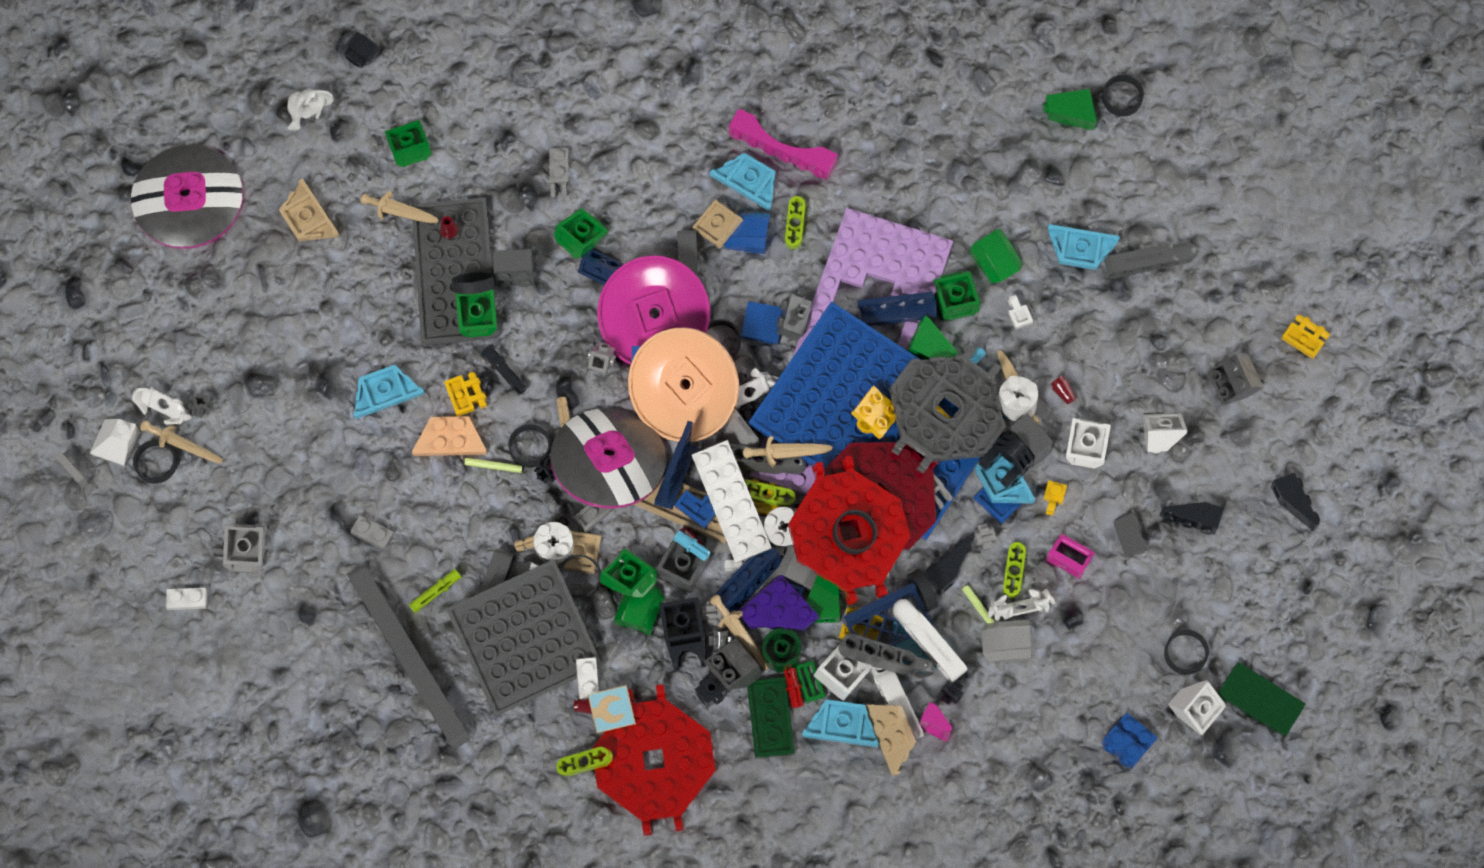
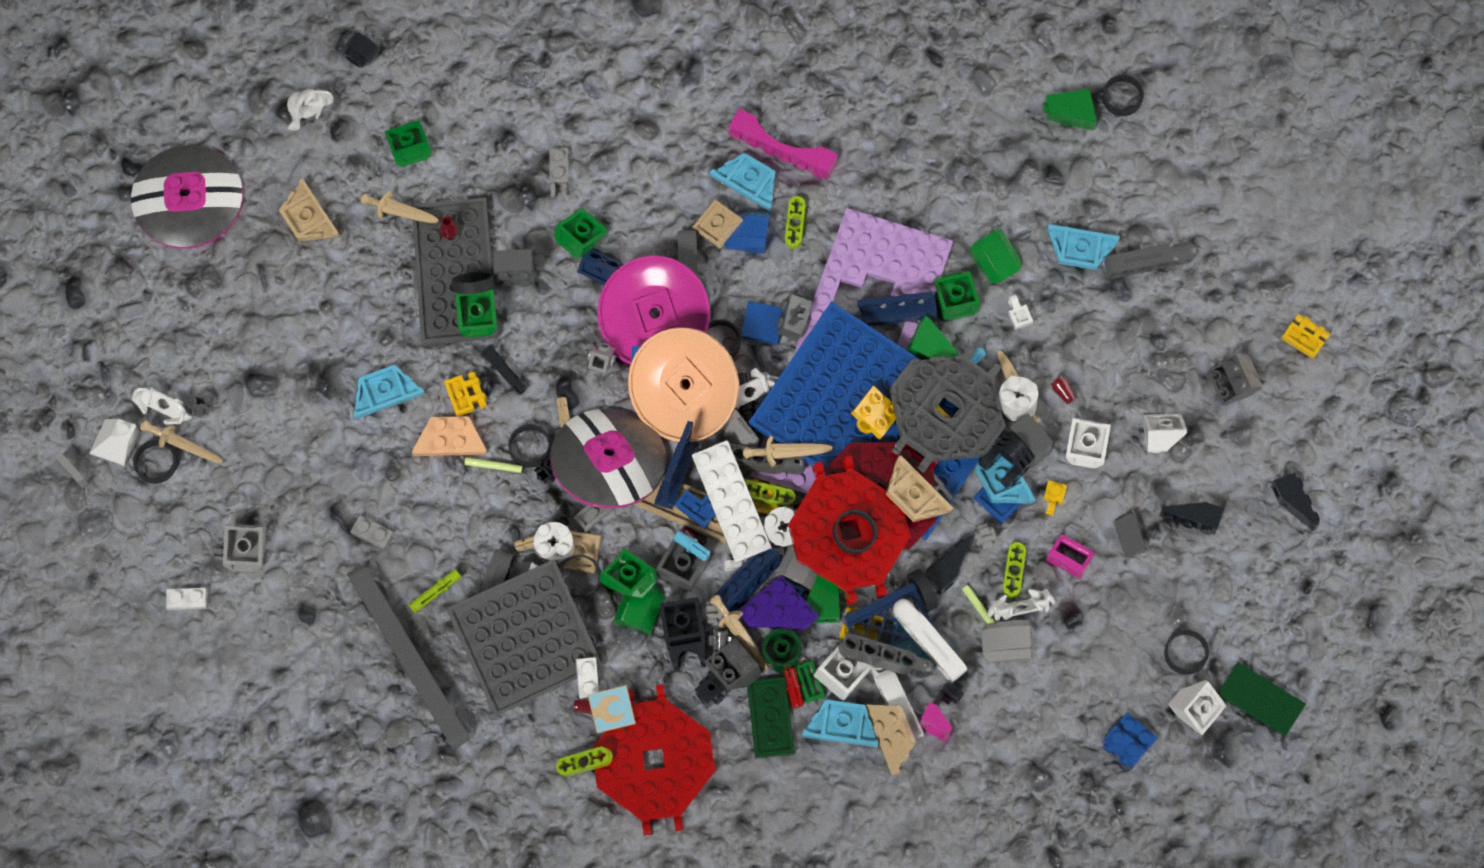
(914, 493): none -> tan wing

